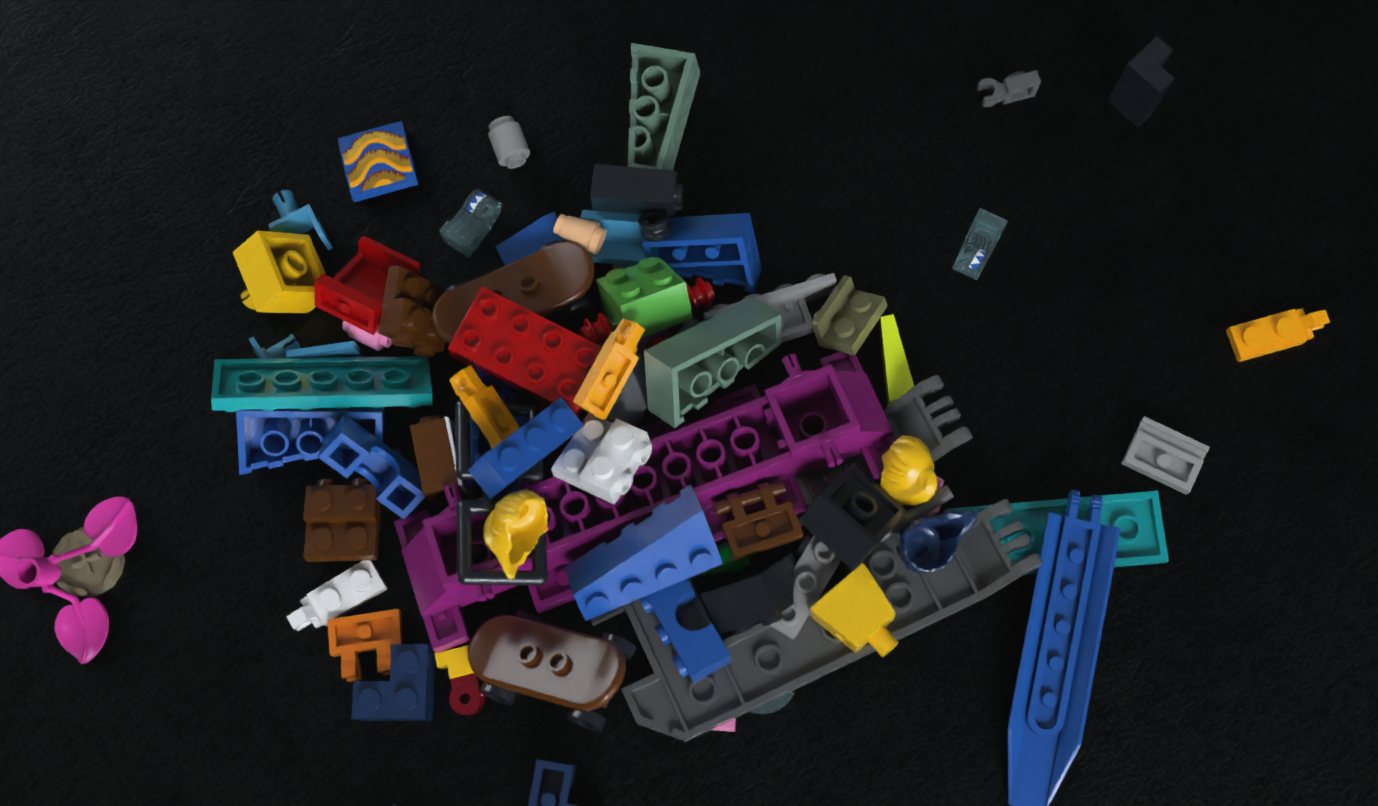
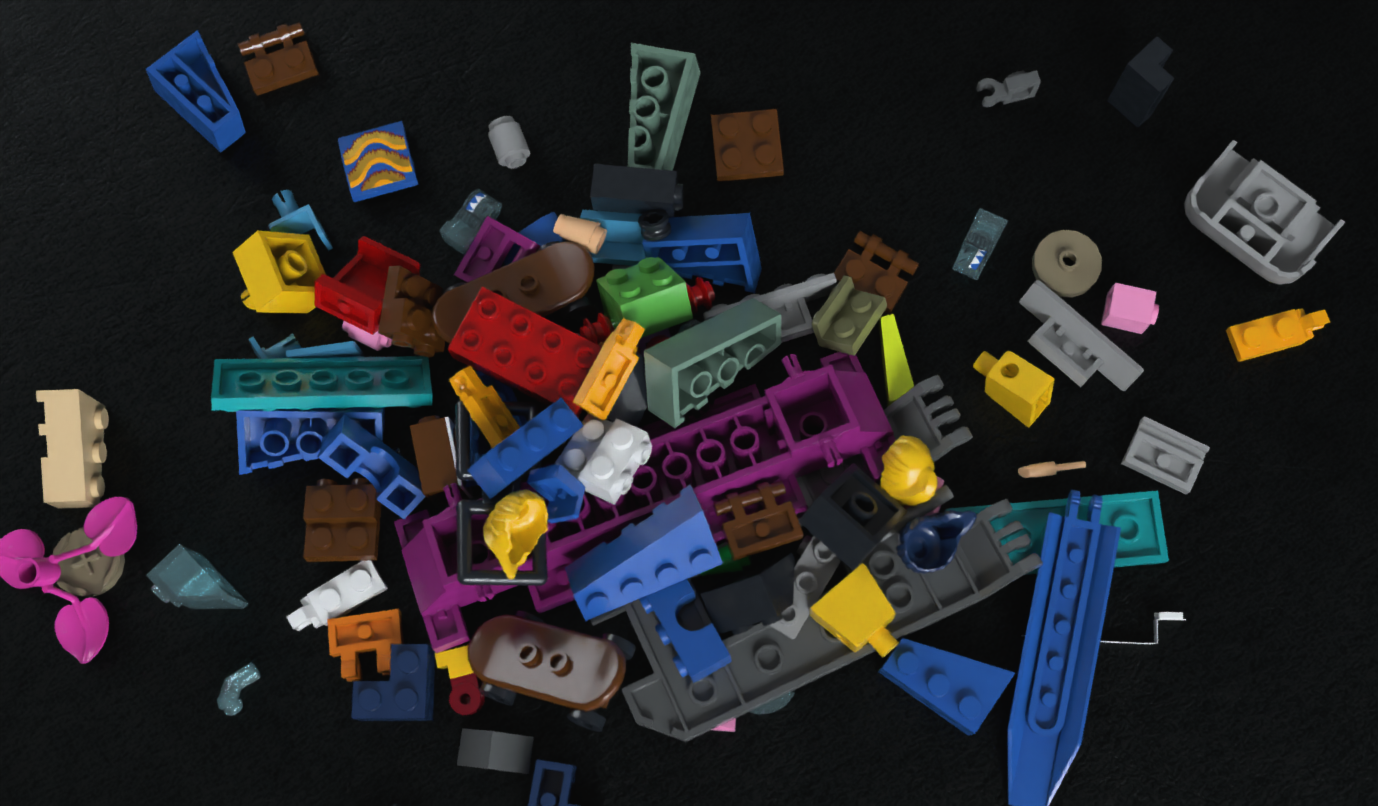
(74, 448): none -> tan wedge
(193, 581): none -> clear light blue slope
(195, 89): none -> blue wedge
(230, 691): none -> clear light blue arm
(279, 67): none -> reddish brown plate
(491, 249): none -> magenta plate
(495, 750): none -> dark grey slope
(561, 491): none -> blue bracket
(747, 145): none -> reddish brown plate
(871, 277): none -> reddish brown plate
(947, 683): none -> blue wedge
(1016, 385): none -> yellow torso
(1048, 468): none -> light nougat piece
(1064, 279): none -> dark tan plate
(1074, 342): none -> light grey bracket
(1130, 308): none -> bright pink brick
(1158, 616): none -> white piece
(1259, 217): none -> light grey piece

